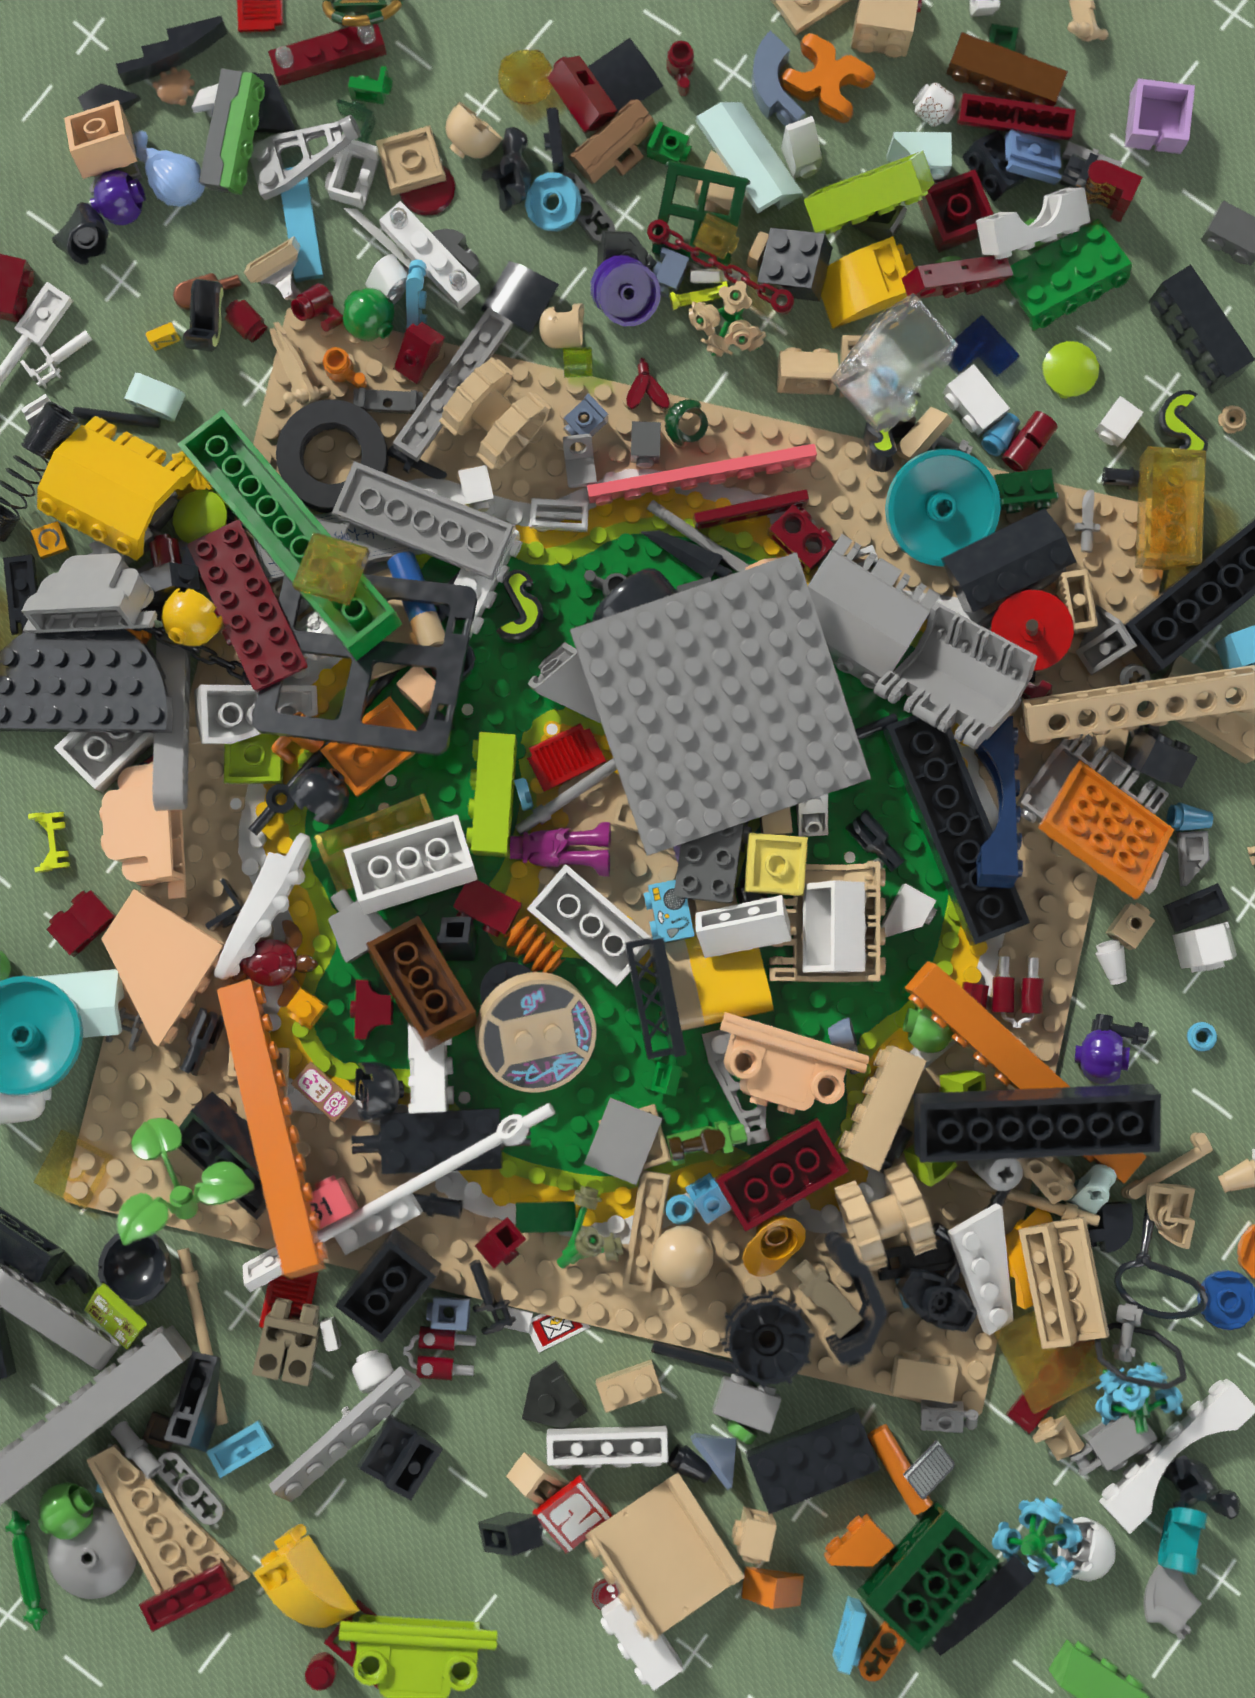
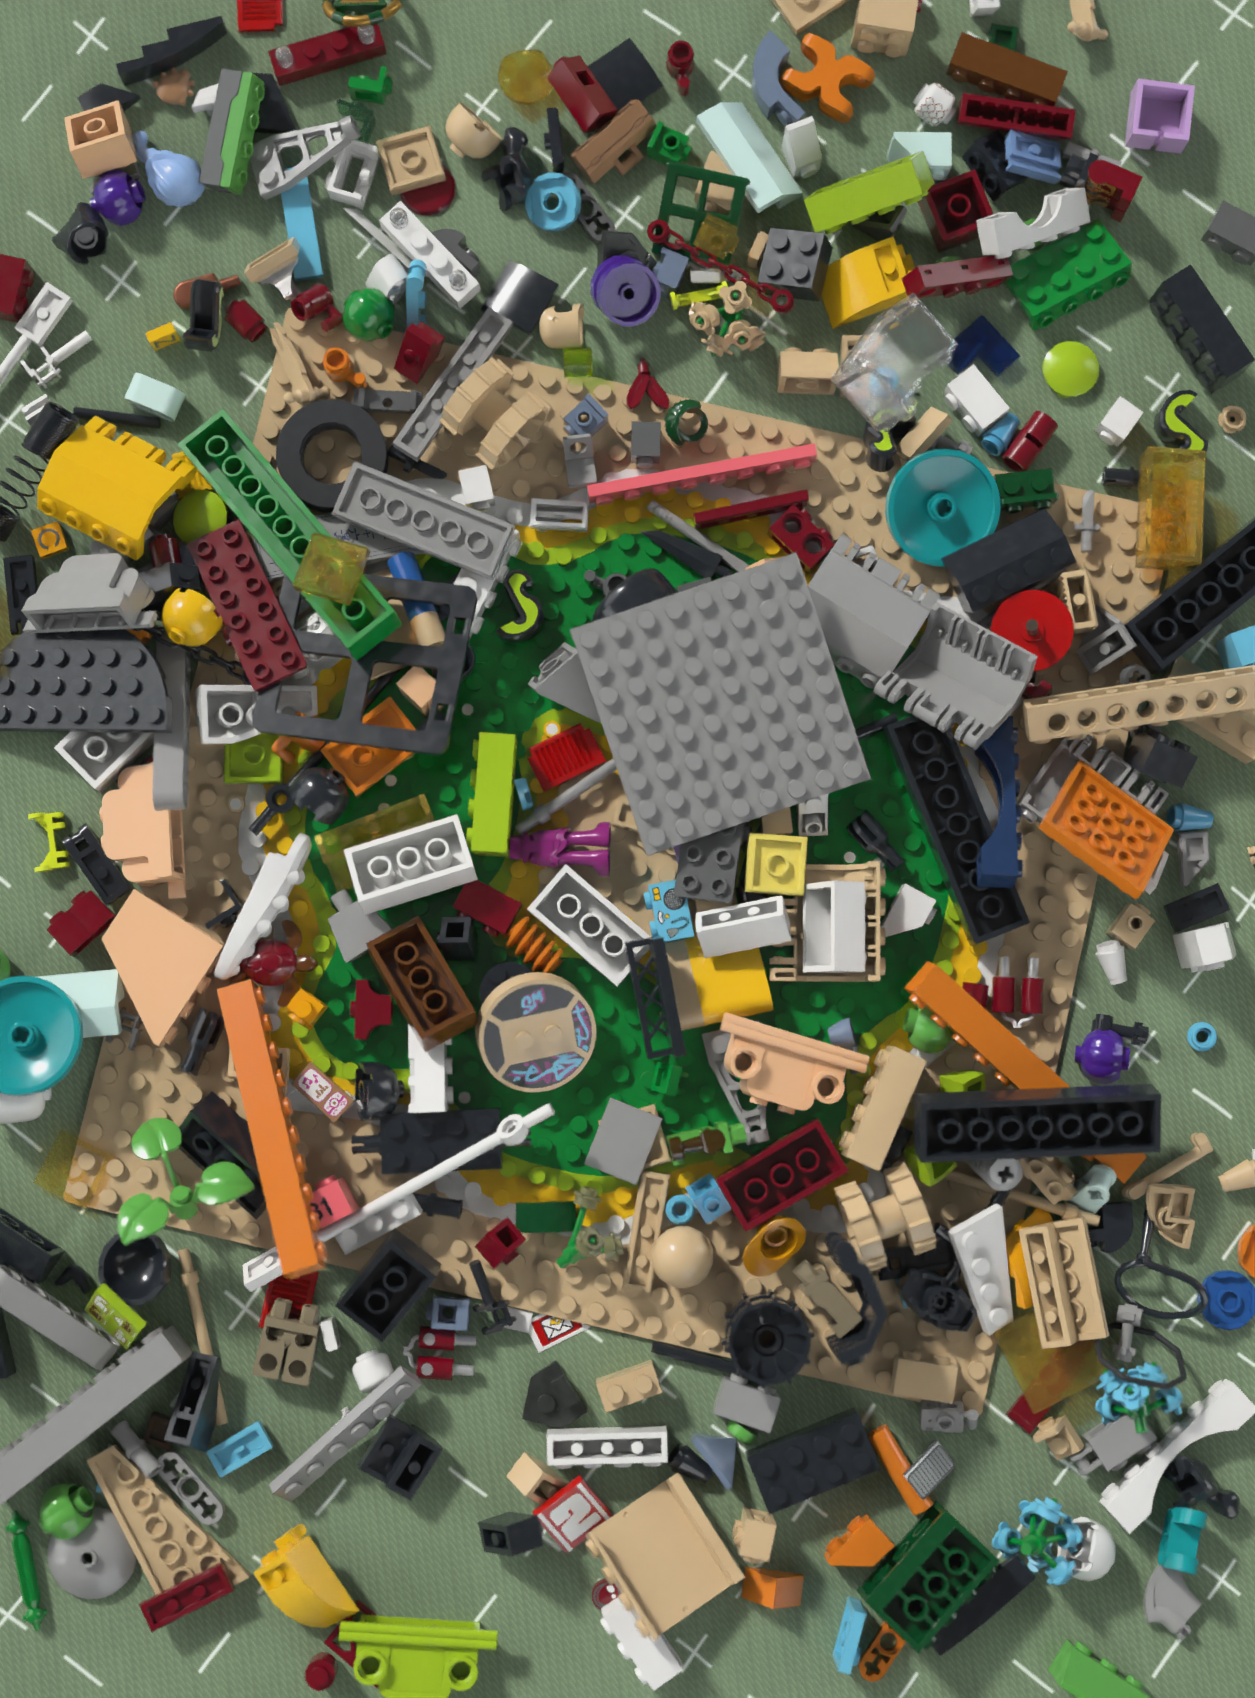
(96, 865): none -> black plate

